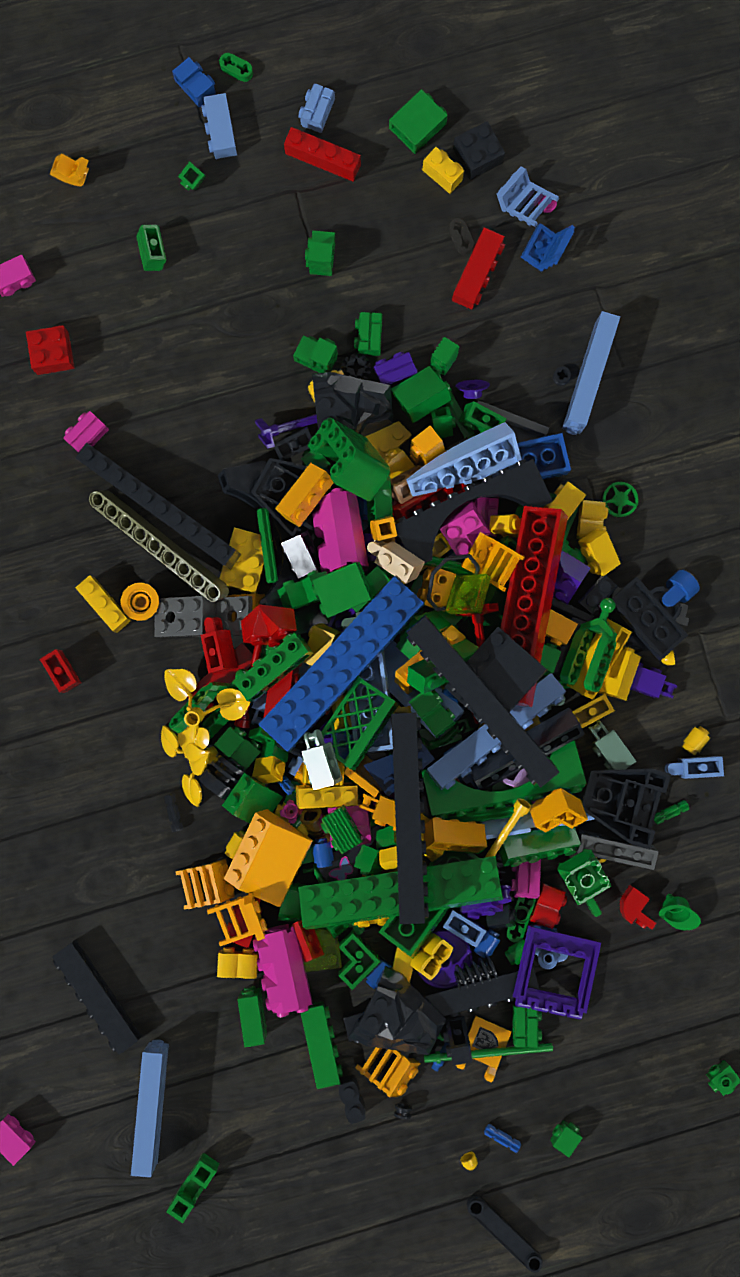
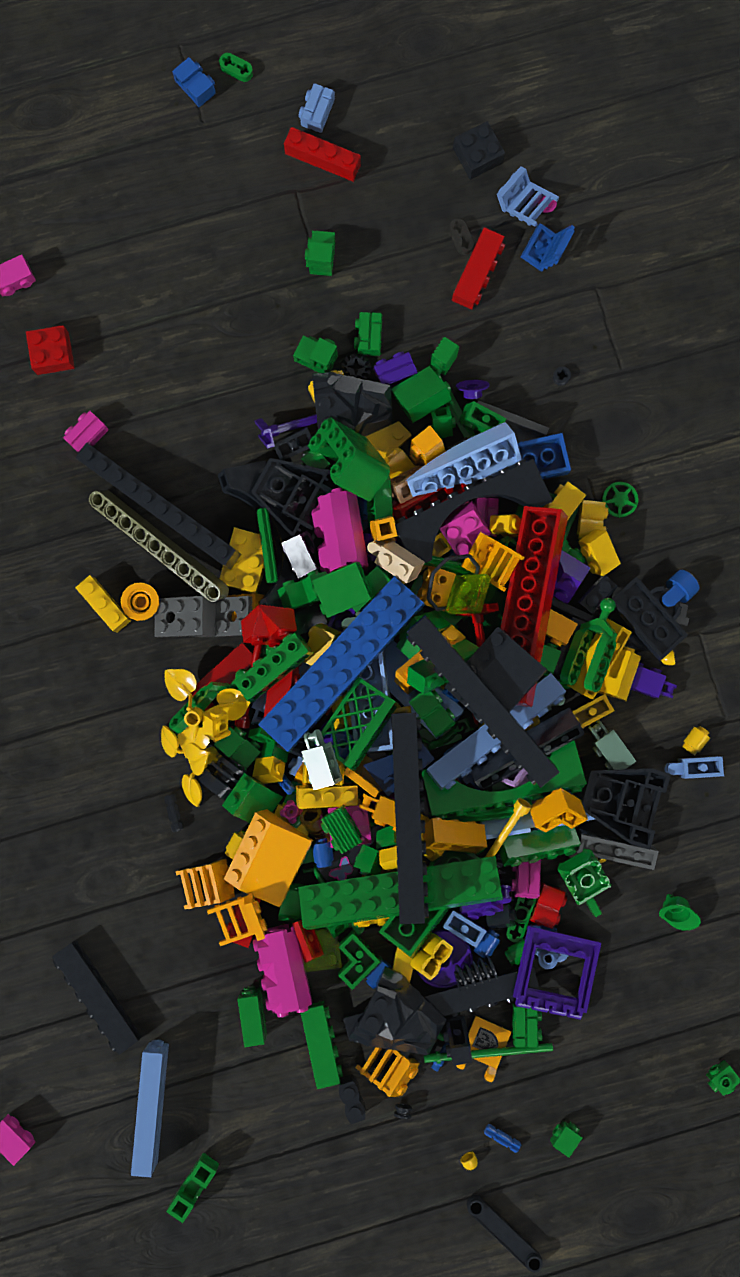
(60, 671): red brick -> none
(69, 170): light orange brick -> none
(151, 247): green brick -> none
(191, 177): green brick -> none
(215, 724): none -> yellow brick
(218, 646): red brick -> none
(219, 126): medium blue brick -> none
(237, 963): yellow brick -> none
(304, 494): light orange brick -> none
(418, 121): green brick -> none
(443, 169): yellow brick -> none
(590, 373): medium blue brick -> none
(631, 906): red brick -> none
(671, 812): green axle -> none

